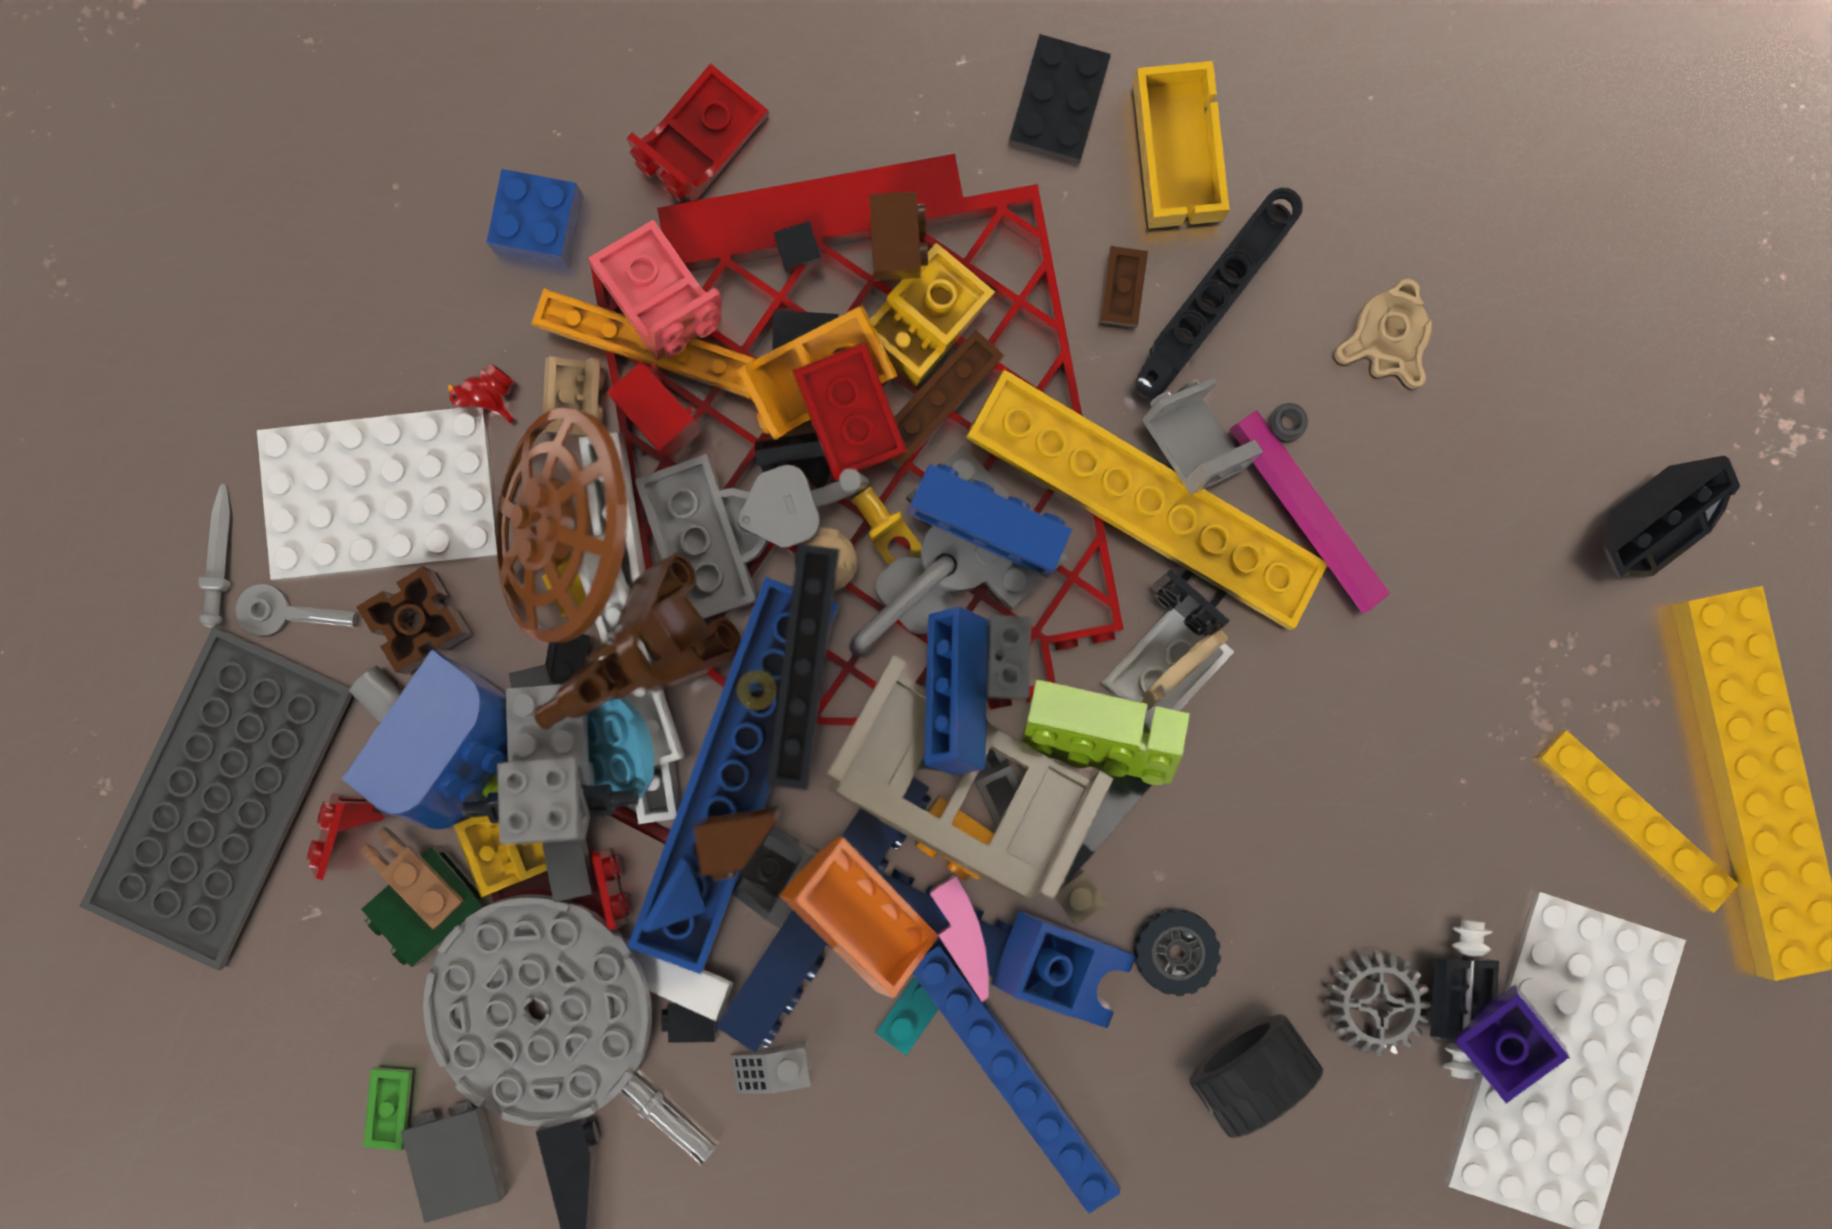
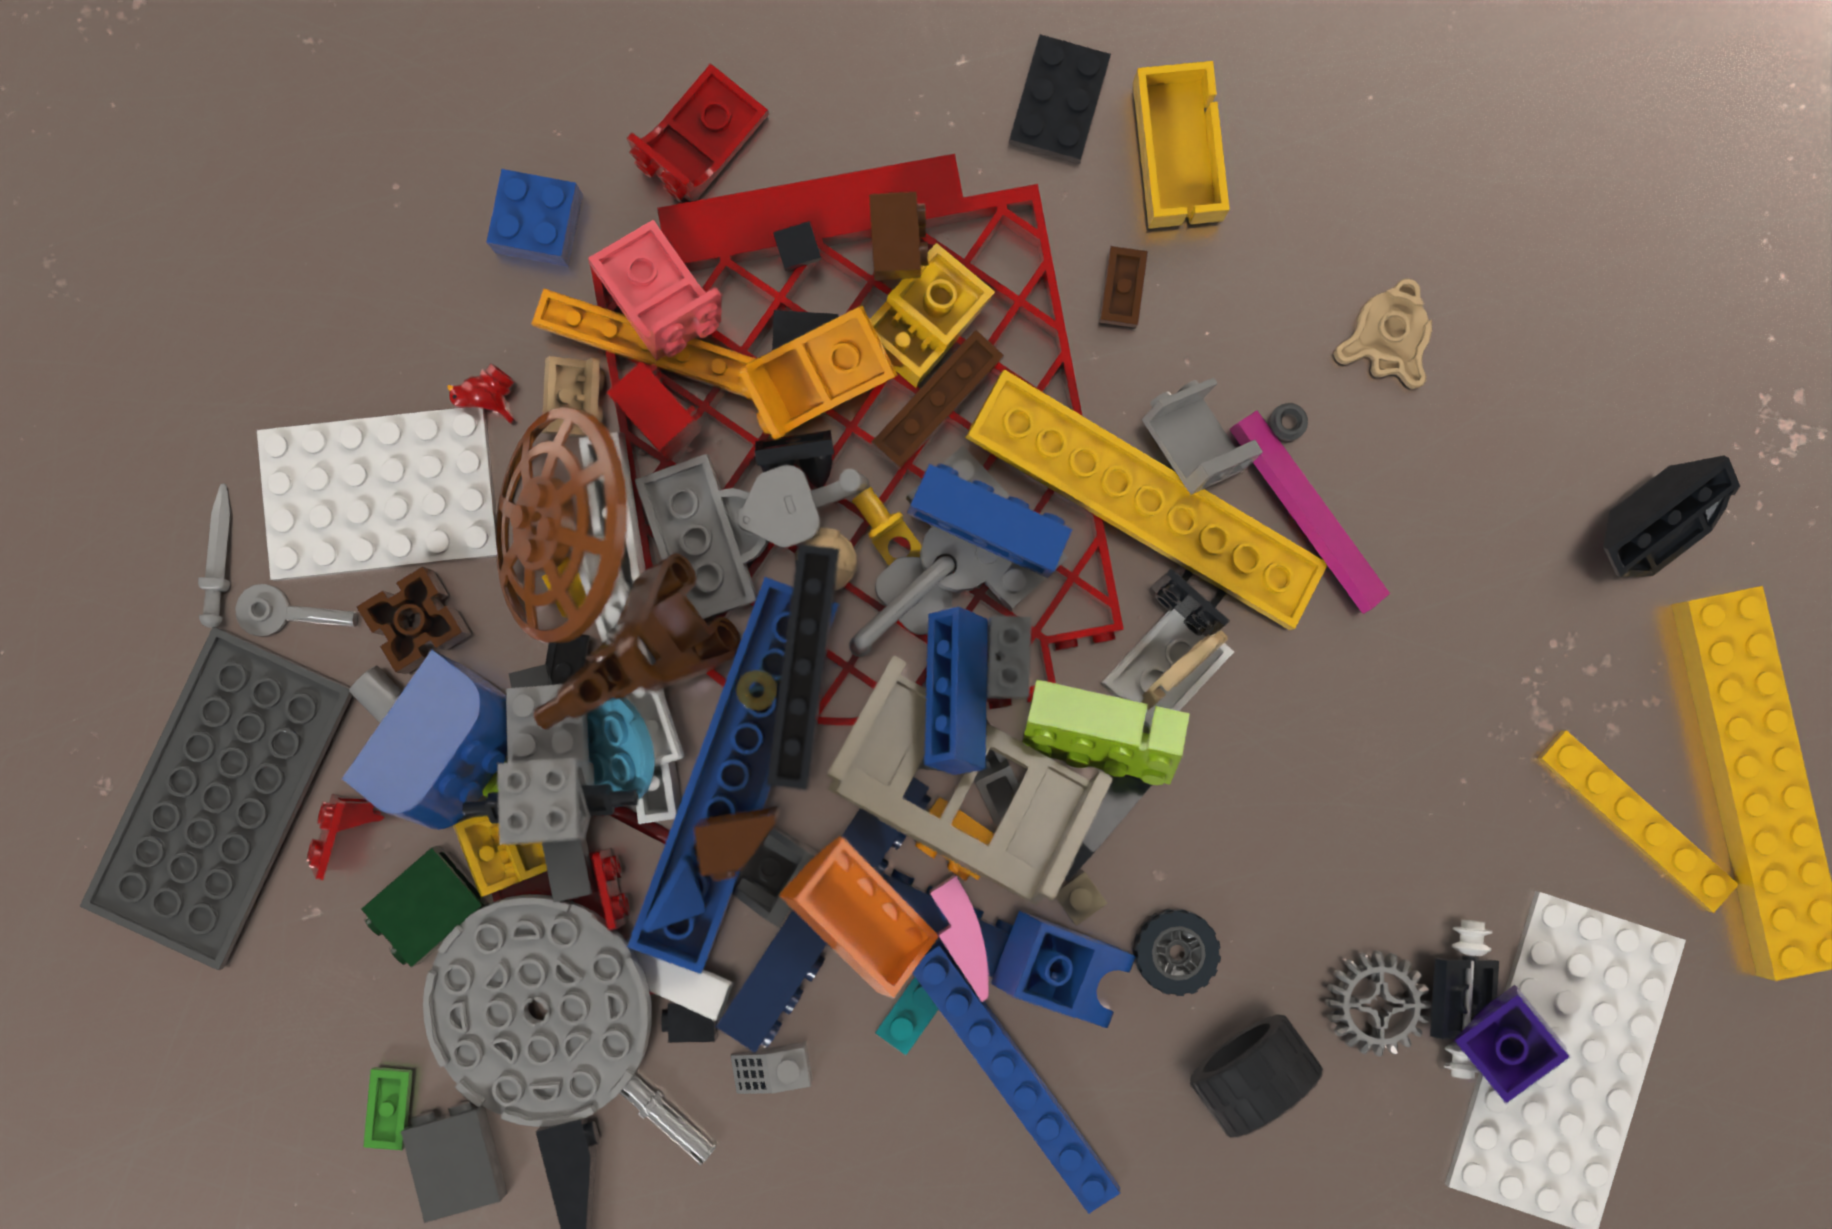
(414, 880): medium nougat hinge -> none
(849, 410): red tile -> none
(1242, 259): black piece -> none

